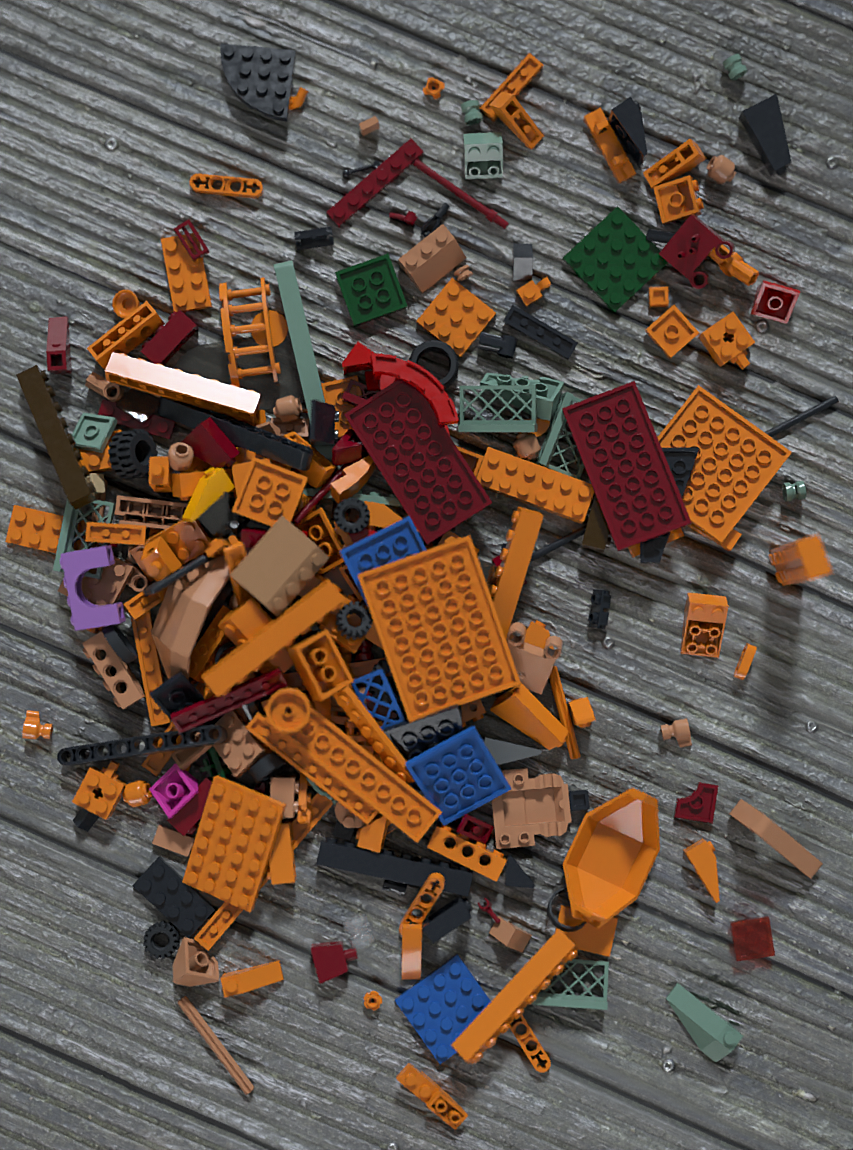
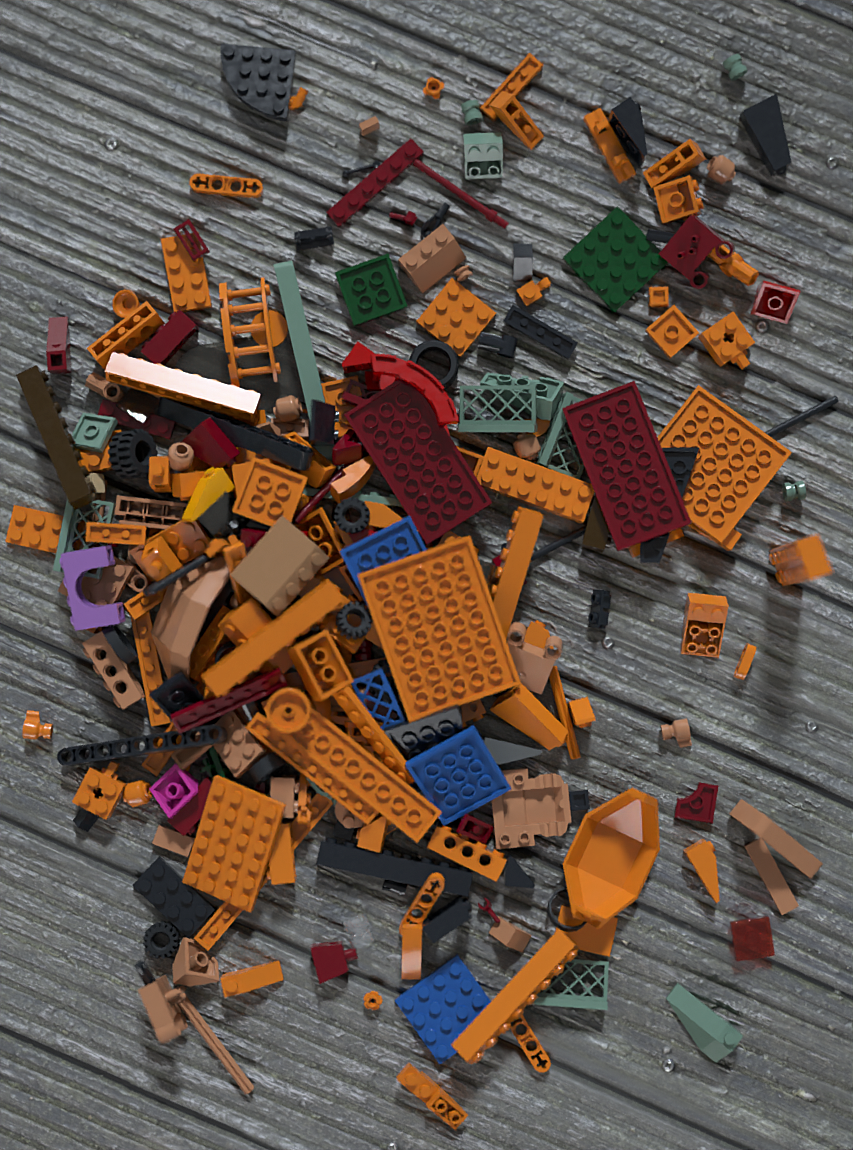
(162, 1003): none -> nougat piece
(771, 876): none -> nougat tile

